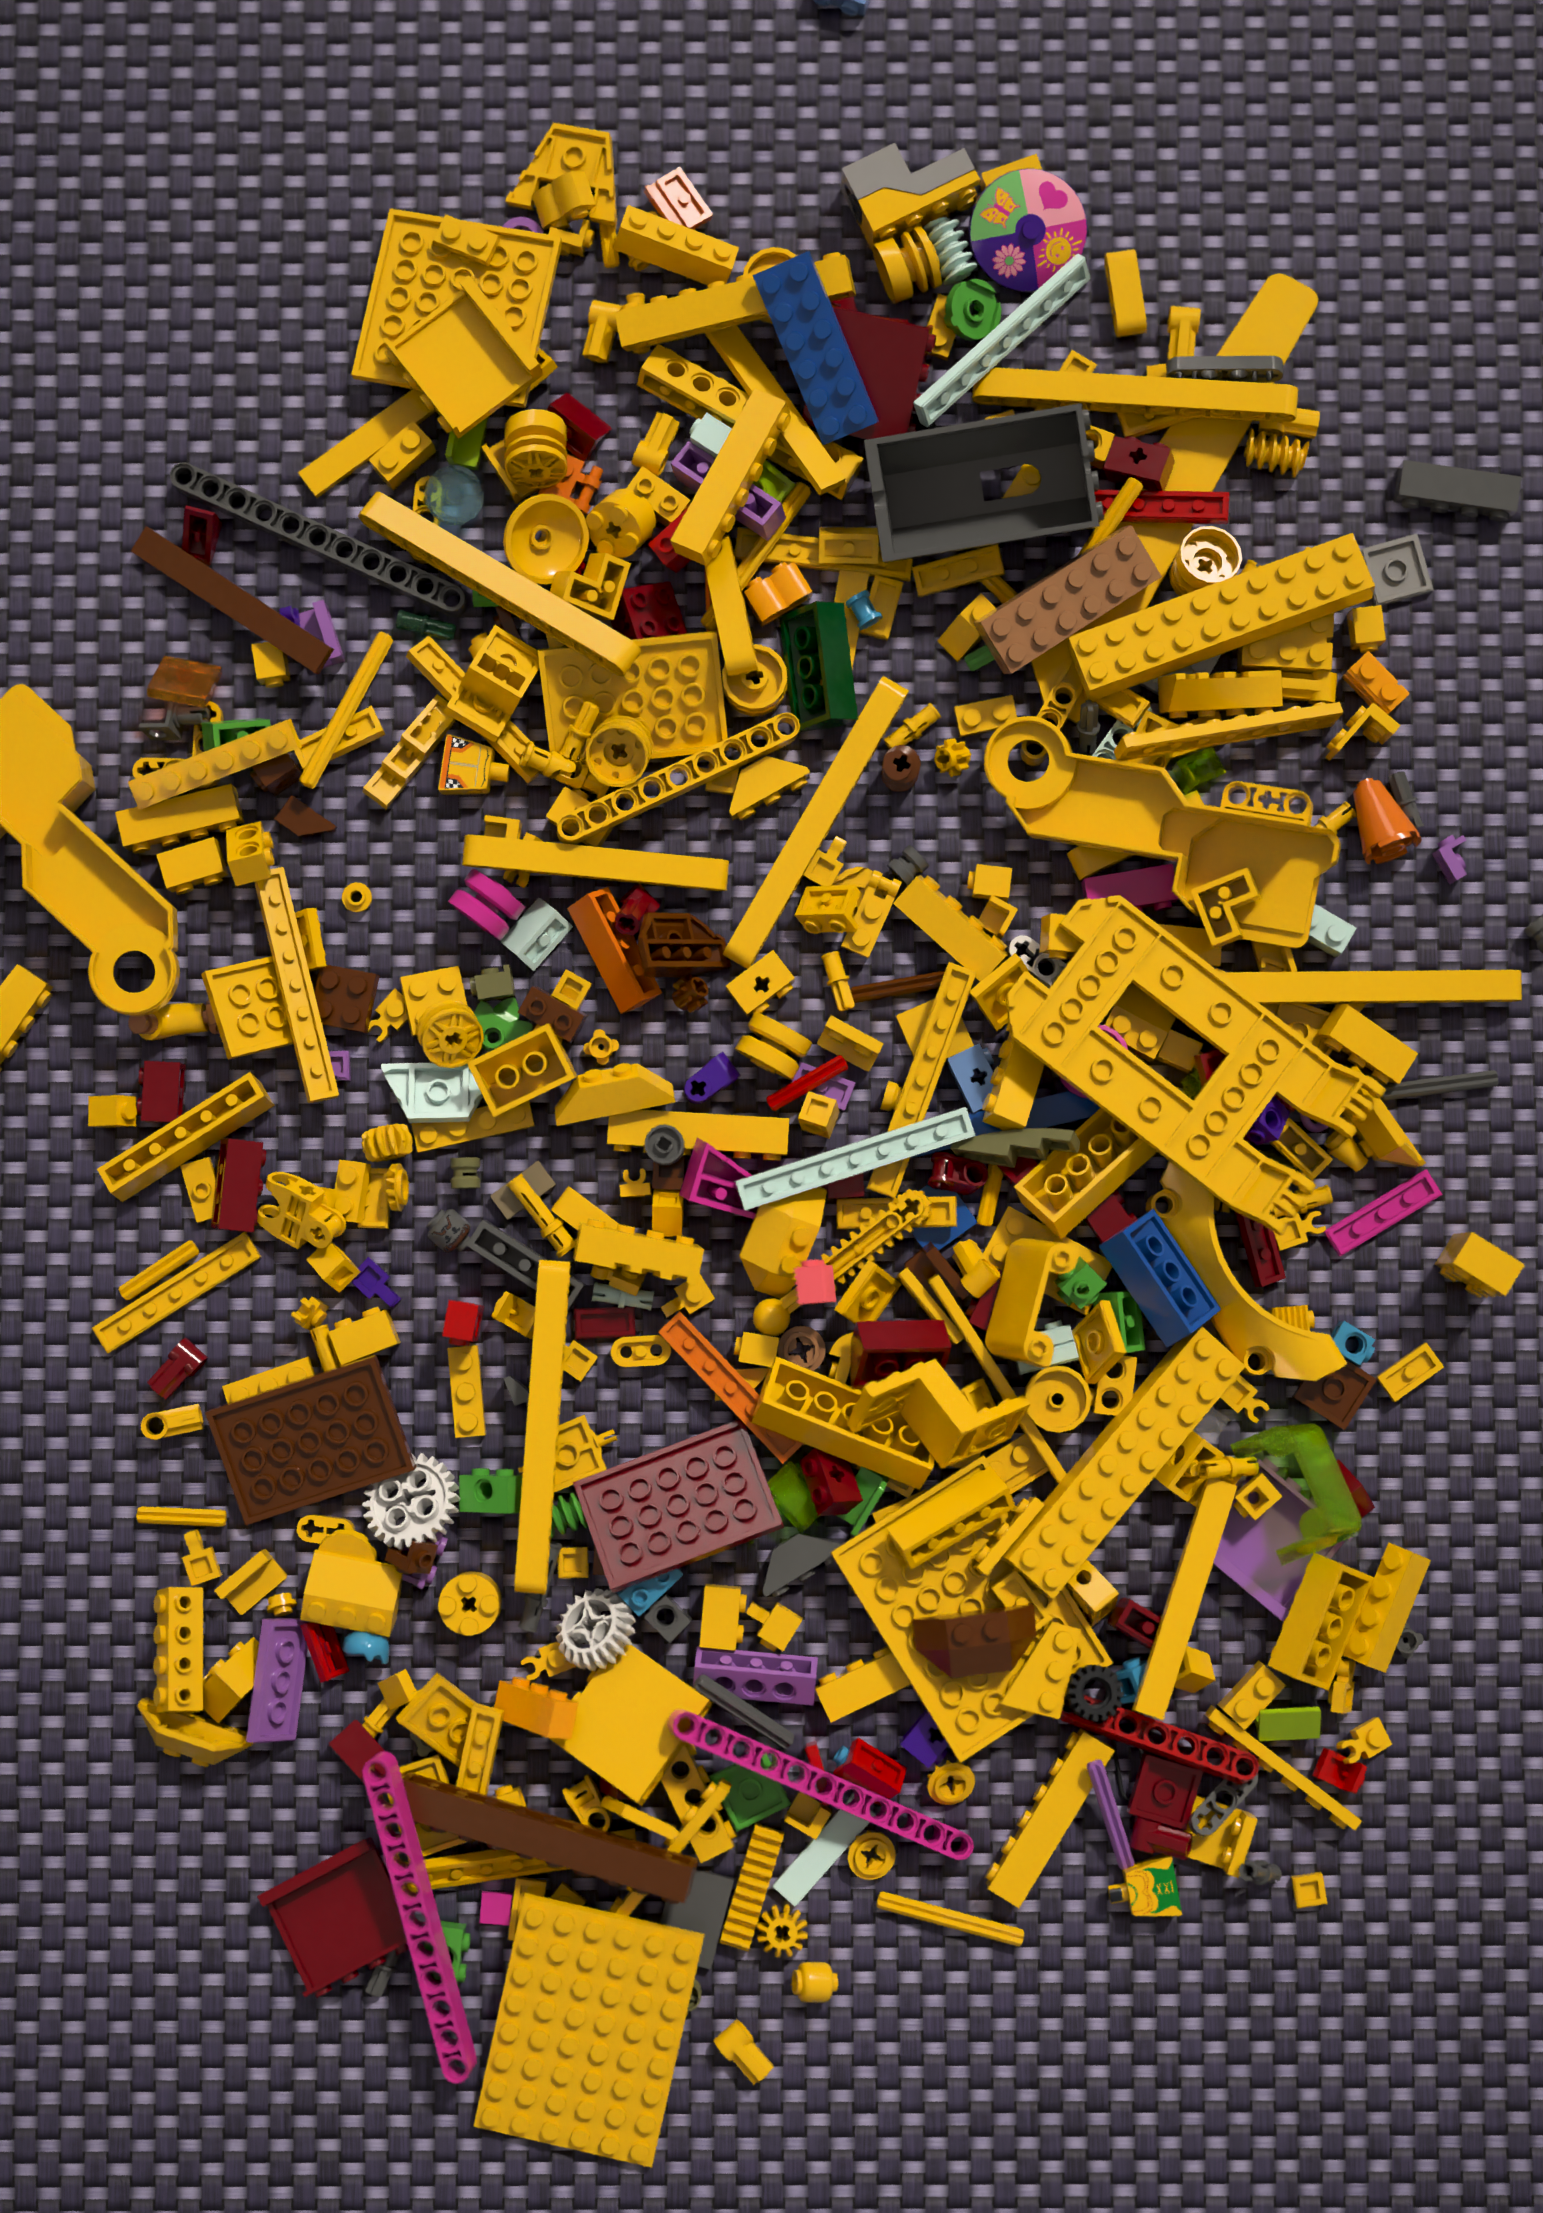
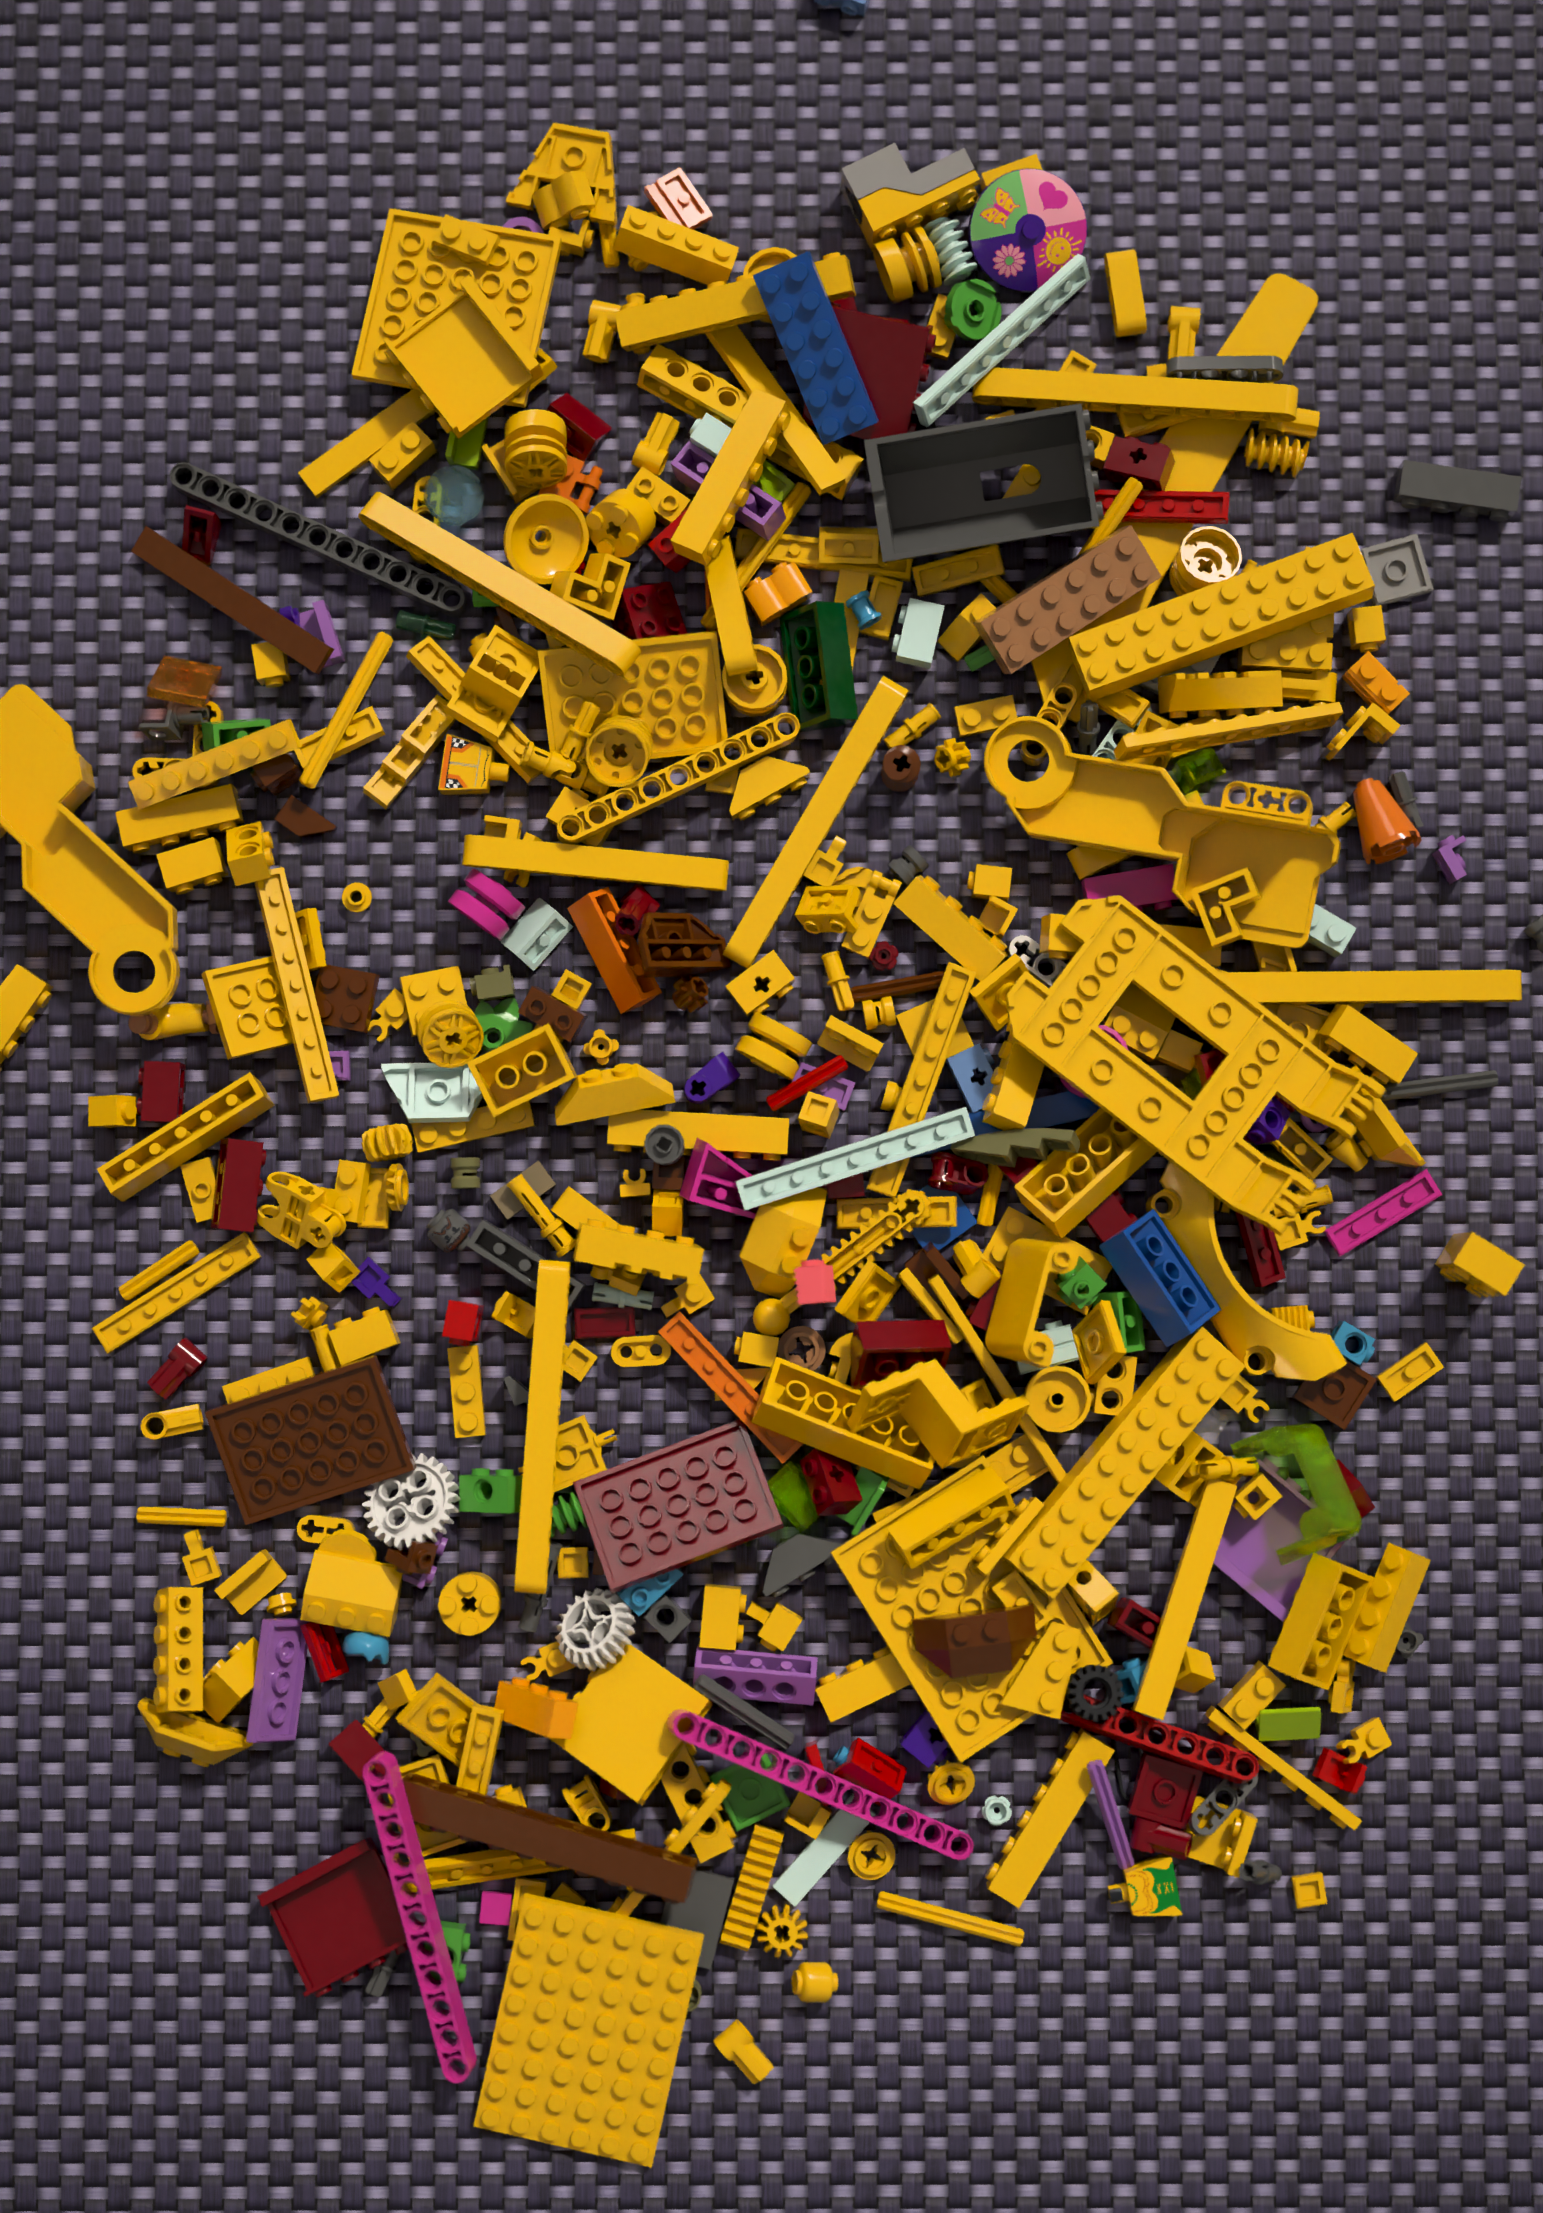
(638, 1817): yellow tile -> none
(885, 1011): none -> yellow wheel
(887, 963): none -> dark red plate
(919, 633): none -> light aqua brick
(996, 1818): none -> light aqua plate

